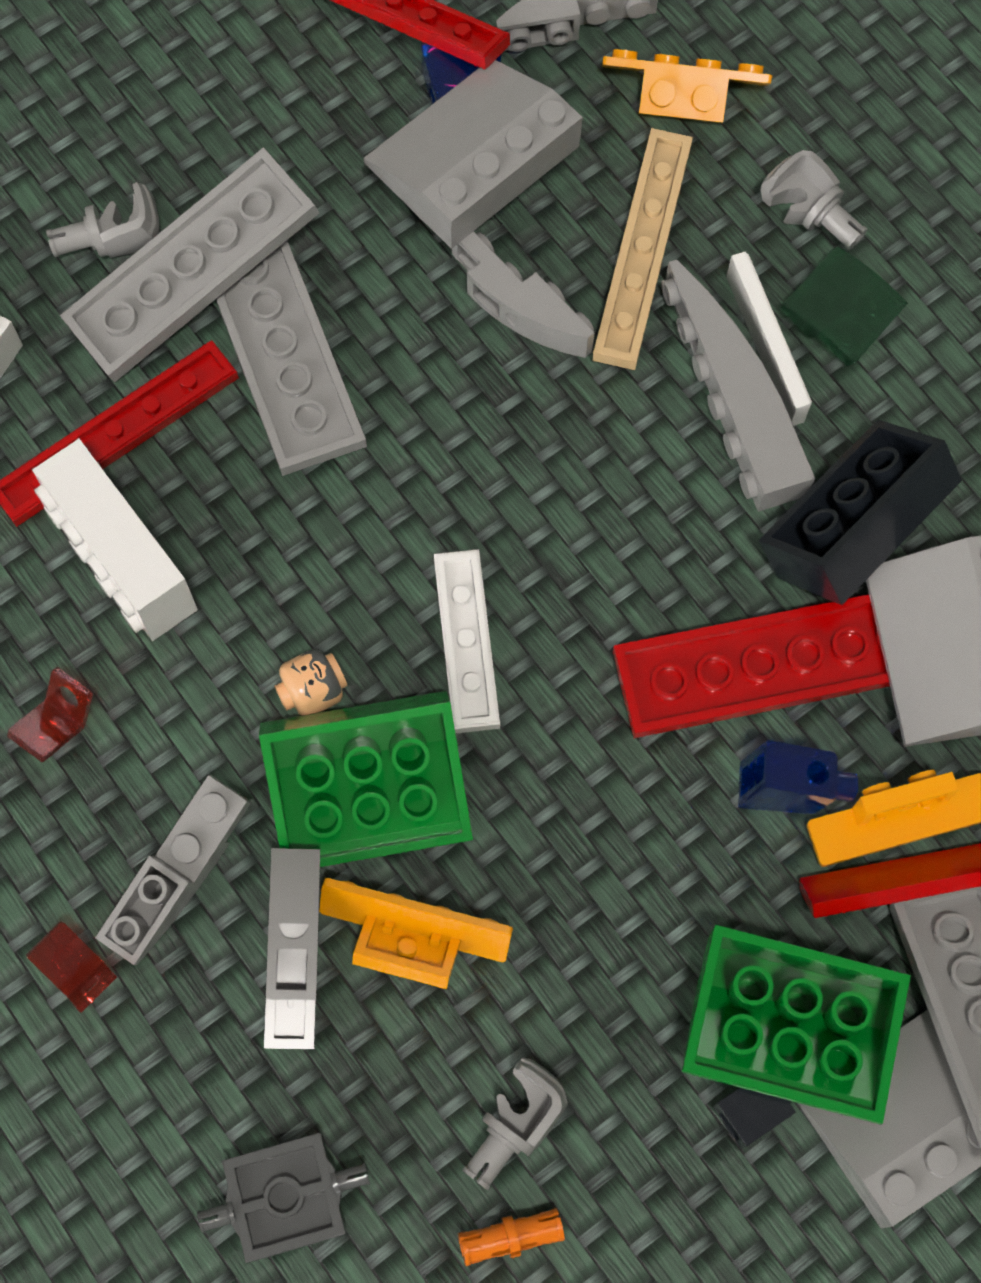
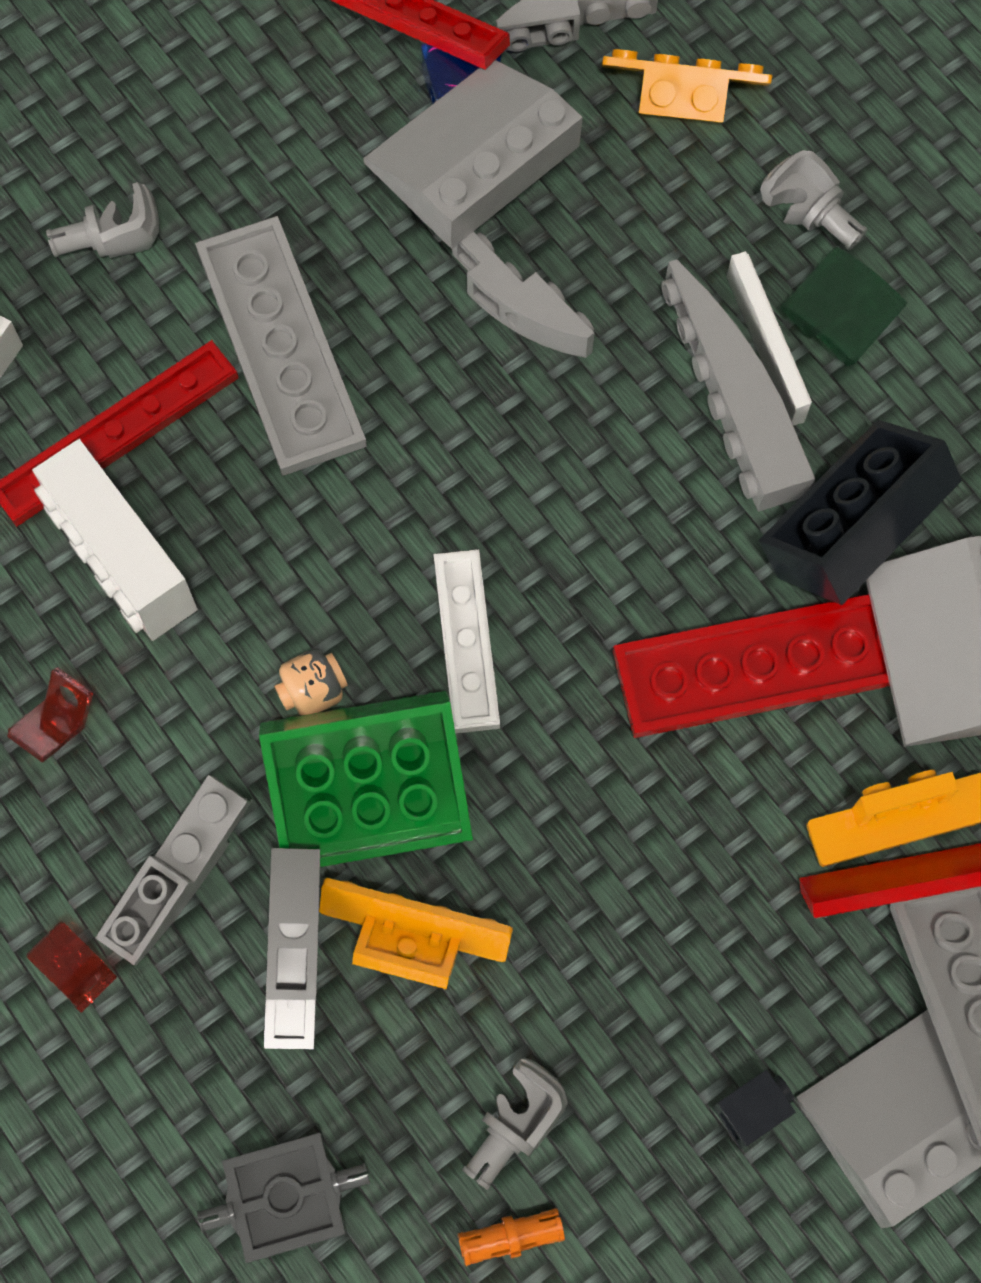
(189, 264): light grey plate -> none
(642, 249): tan plate -> none
(793, 779): clear blue torso -> none
(796, 1024): green slope -> none

